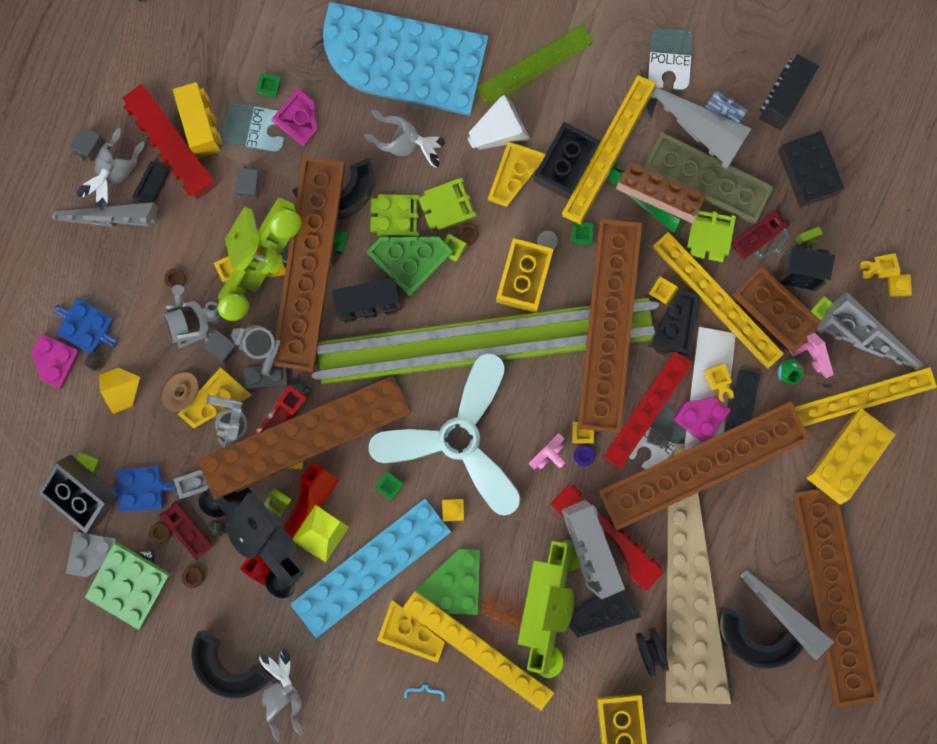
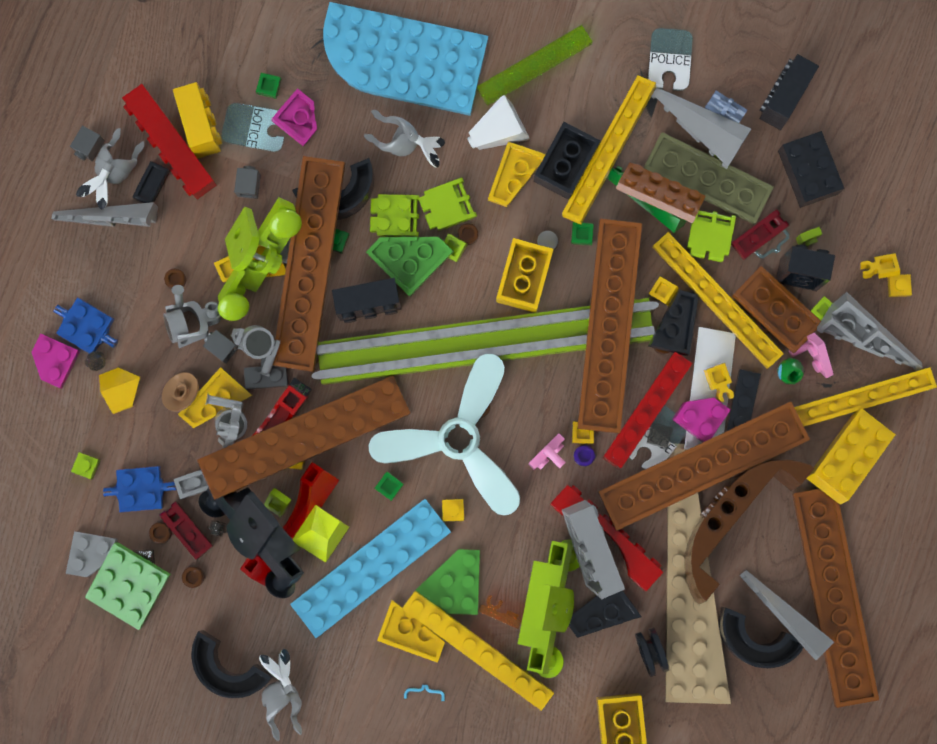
(77, 493): black brick -> none
(704, 539): none -> reddish brown slope

